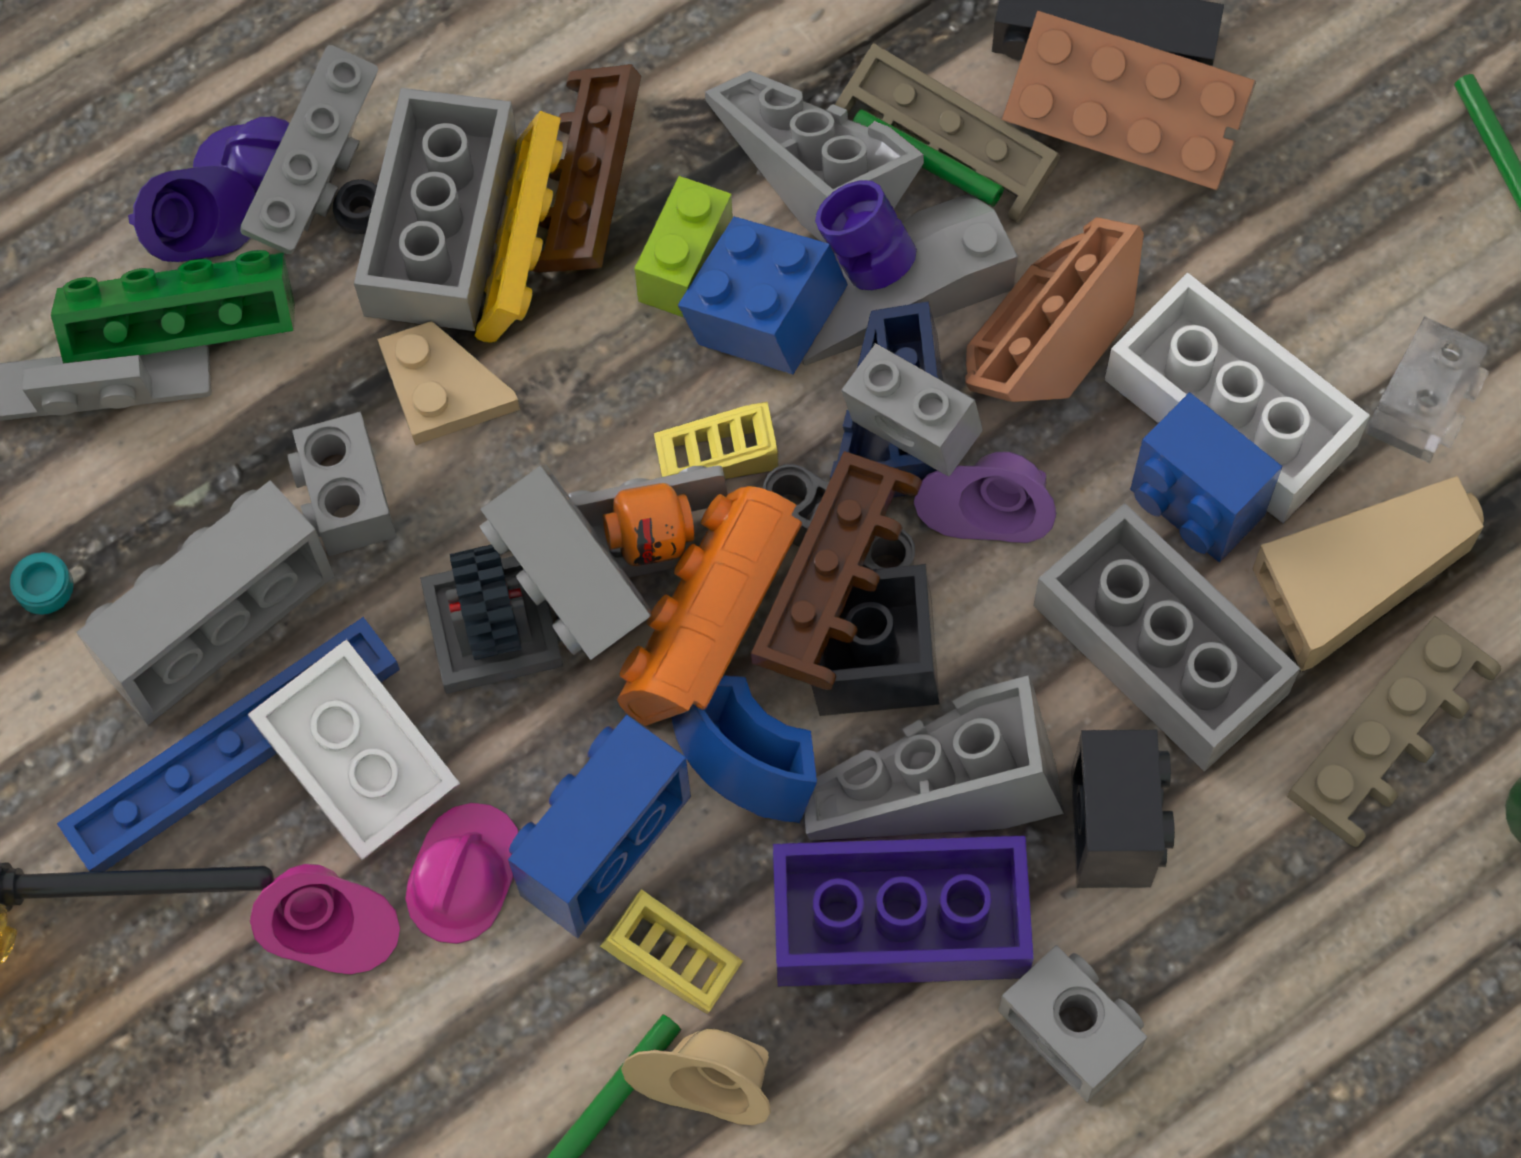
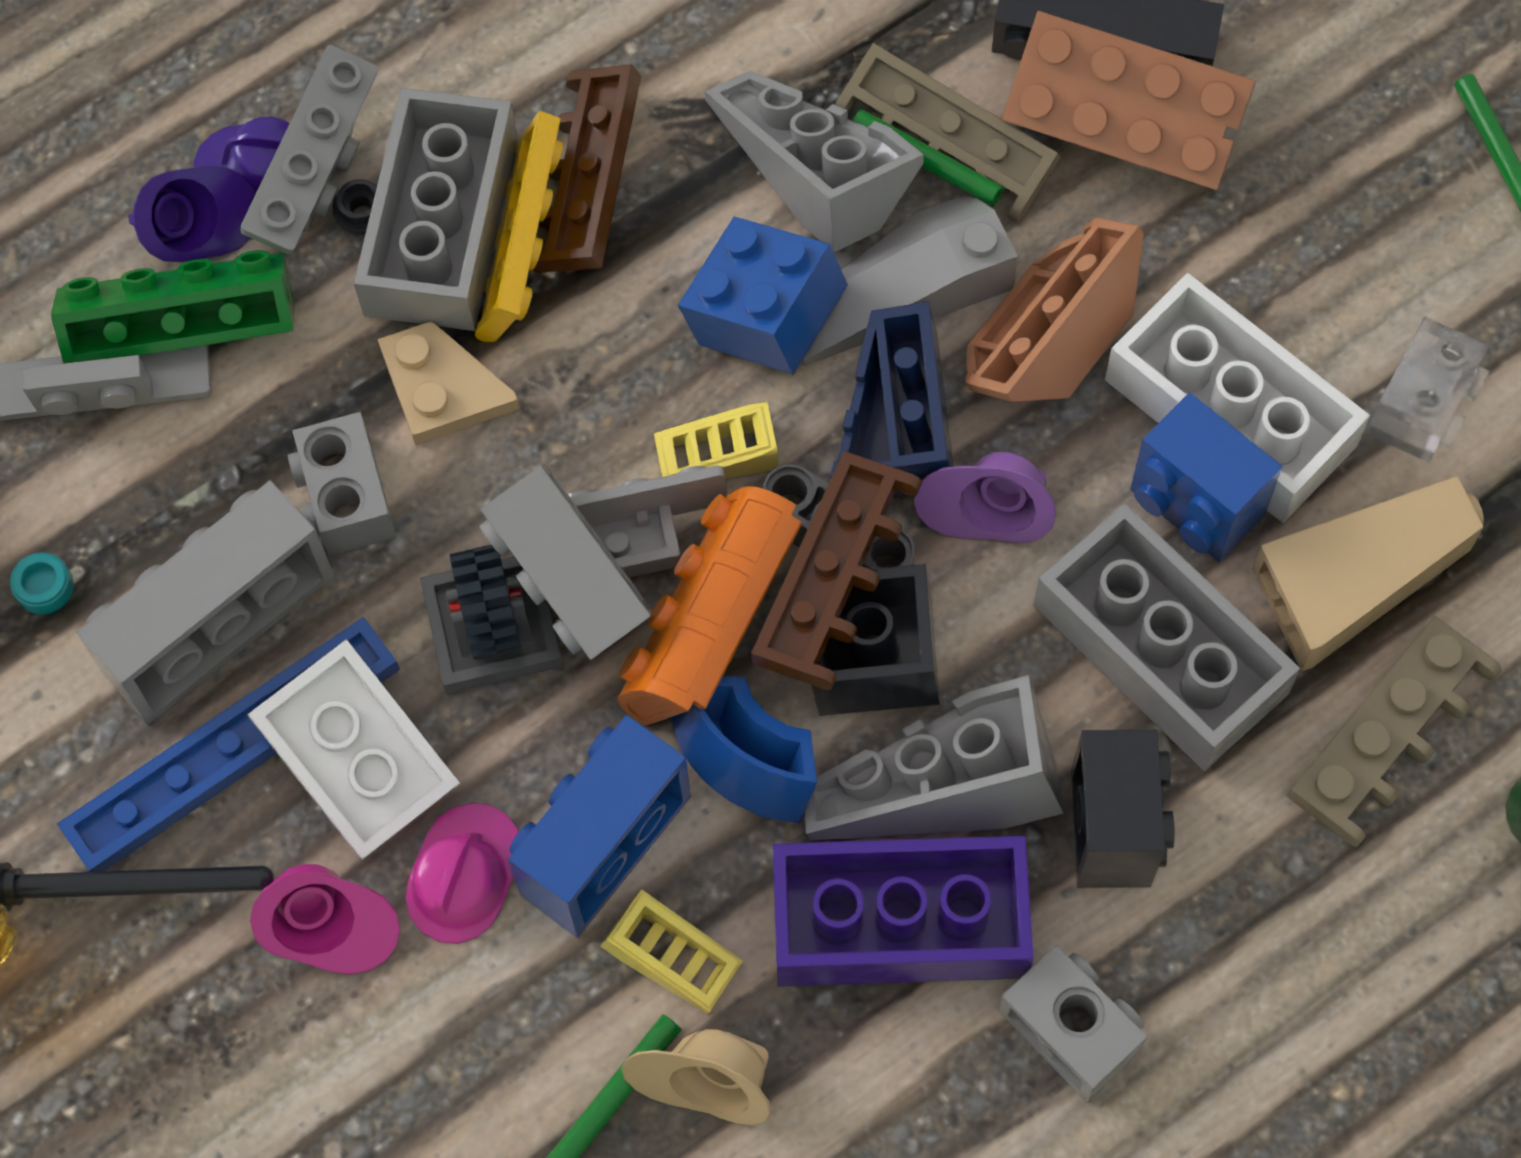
(649, 524): orange head -> none
(681, 243): lime brick -> none
(866, 235): dark purple wheel -> none
(912, 409): light grey brick -> none

